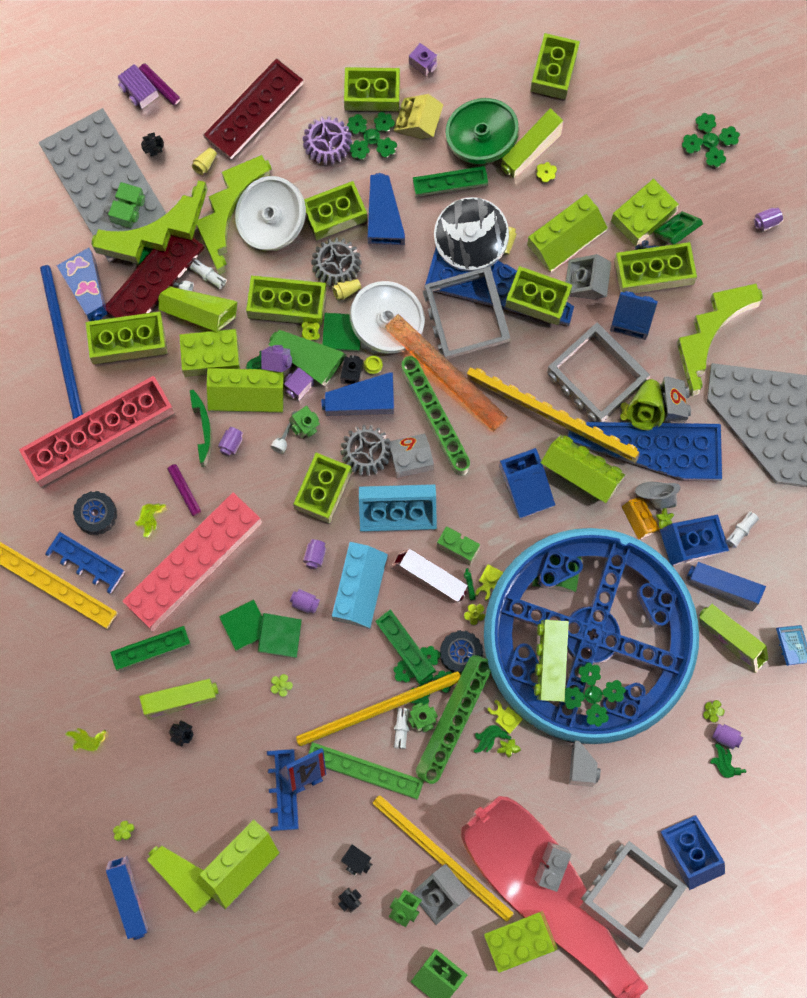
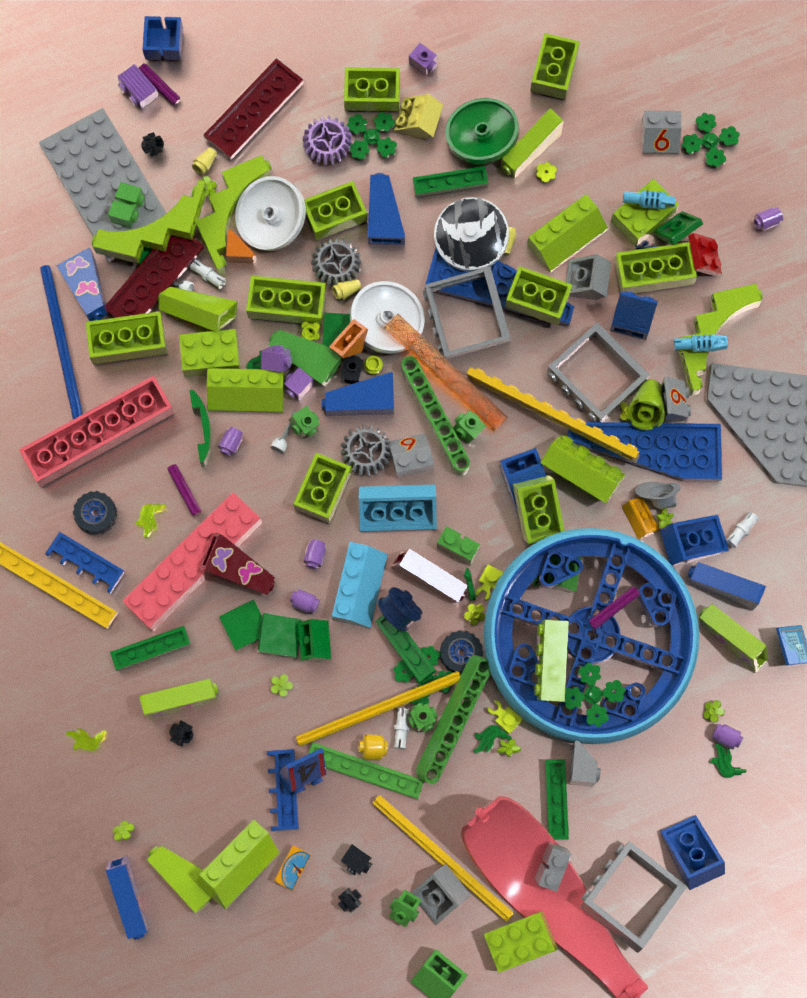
(162, 41): none -> blue piece
(211, 185): none -> lime plant
(233, 564): none -> dark red slope
(237, 250): none -> orange slope
(292, 868): none -> slope
(314, 640): none -> green brick
(350, 340): none -> orange slope
(373, 747): none -> yellow head
(399, 609): none -> dark blue wheel
(468, 426): none -> bright green brick
(538, 508): none -> lime brick
(557, 799): none -> green plate
(614, 607): none -> magenta axle
(649, 199): none -> medium azure hinge
(661, 132): none -> light grey slope
(702, 343): none -> medium azure hinge
(705, 254): none -> red plate

